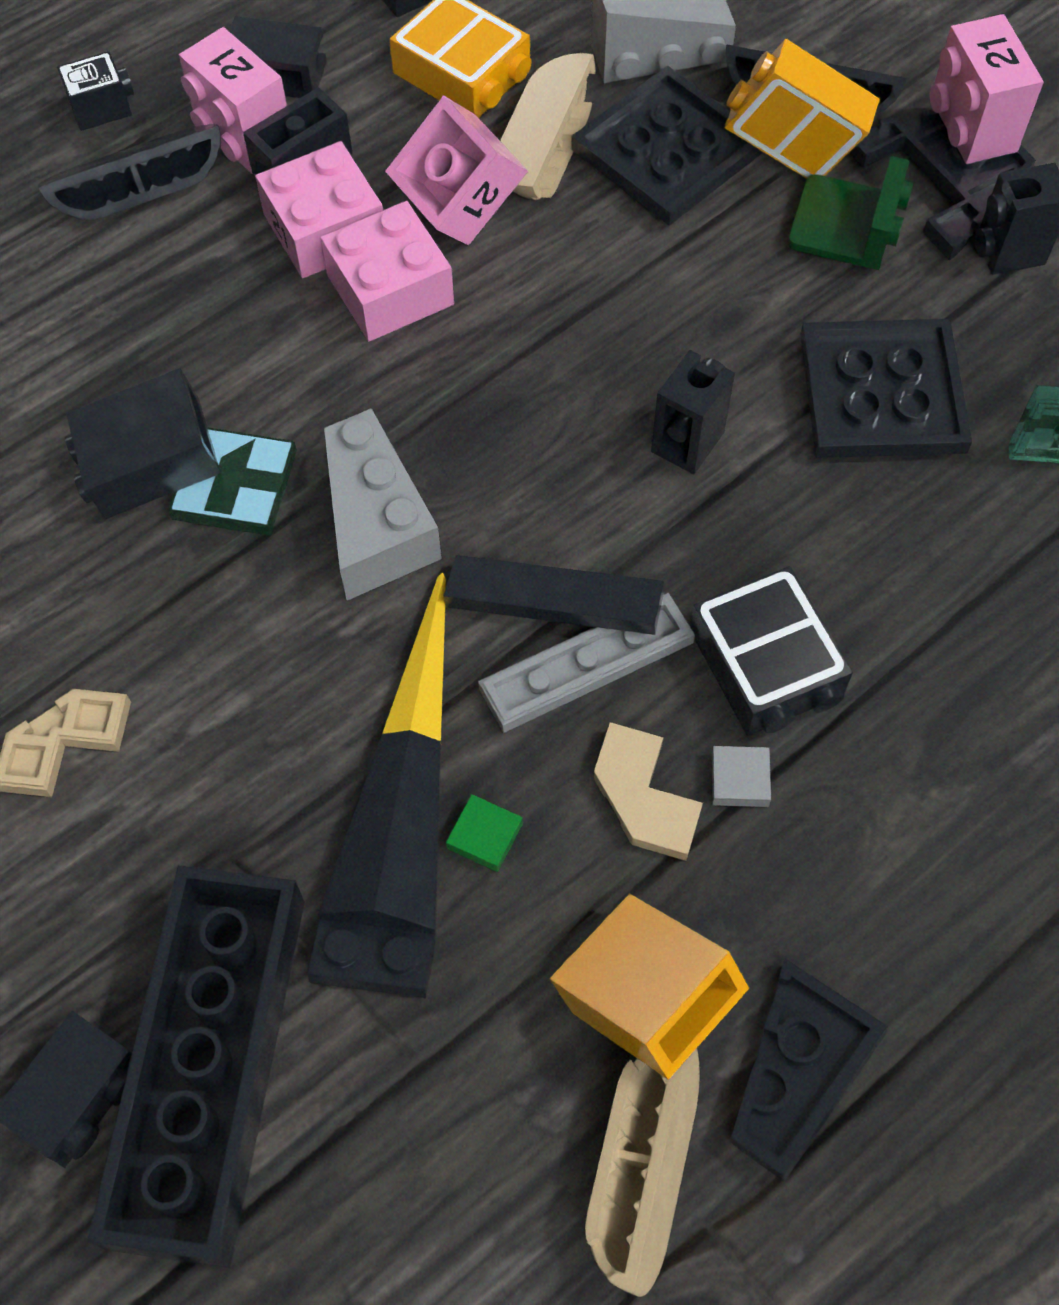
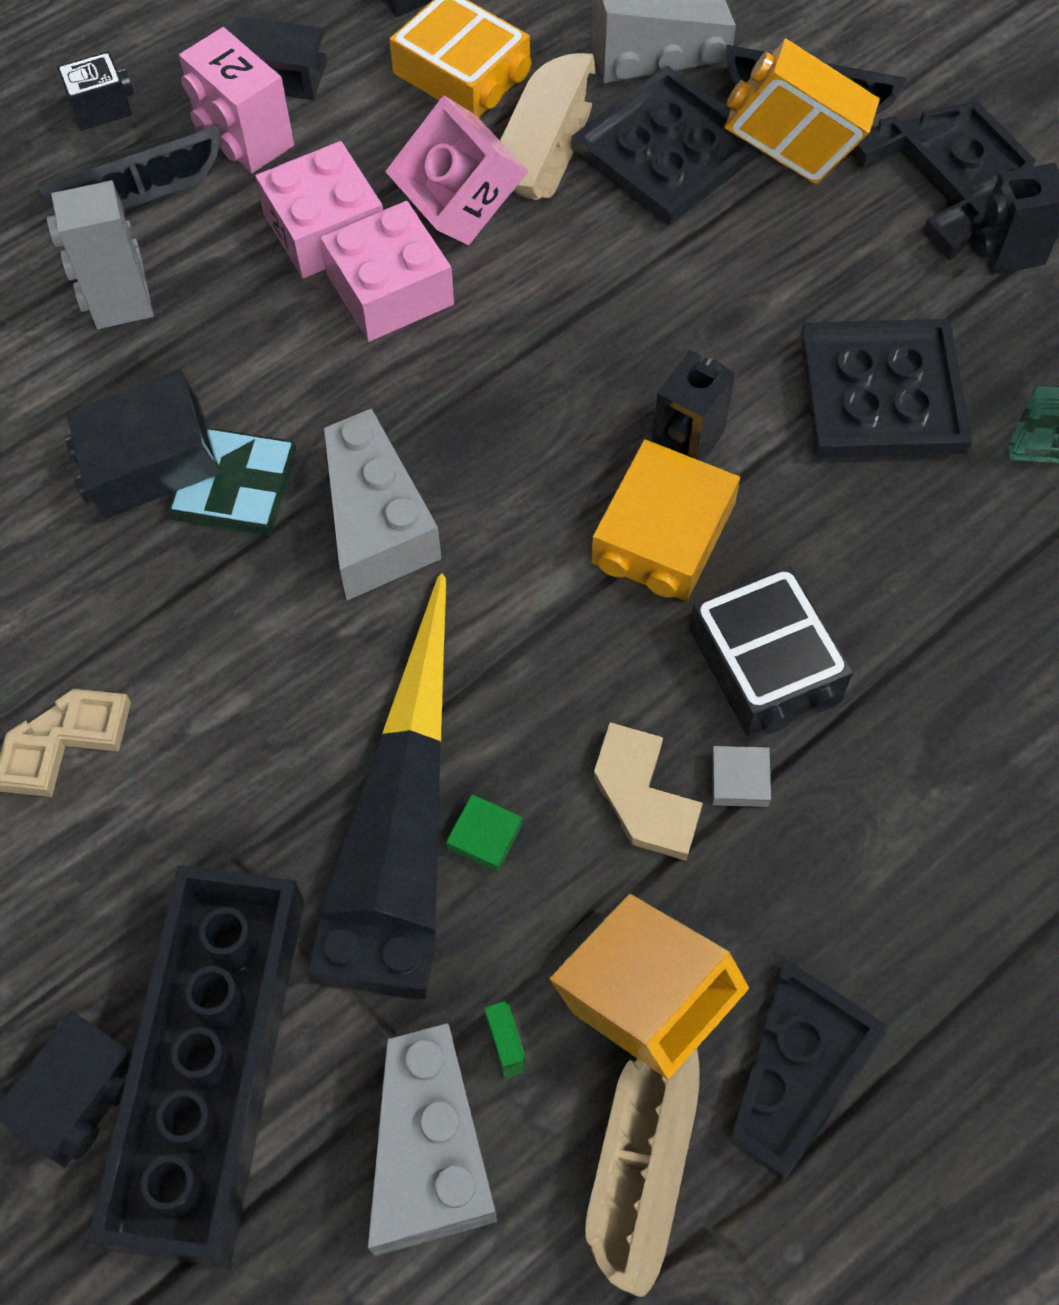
(100, 254): none -> light grey wedge
(297, 131): black brick -> none
(427, 1151): none -> light grey wedge
(505, 1039): none -> green tile
(555, 594): black tile -> none
(580, 667): light grey tile -> none
(664, 520): none -> light orange brick
(851, 219): dark green bracket -> none
(985, 88): bright pink brick -> none

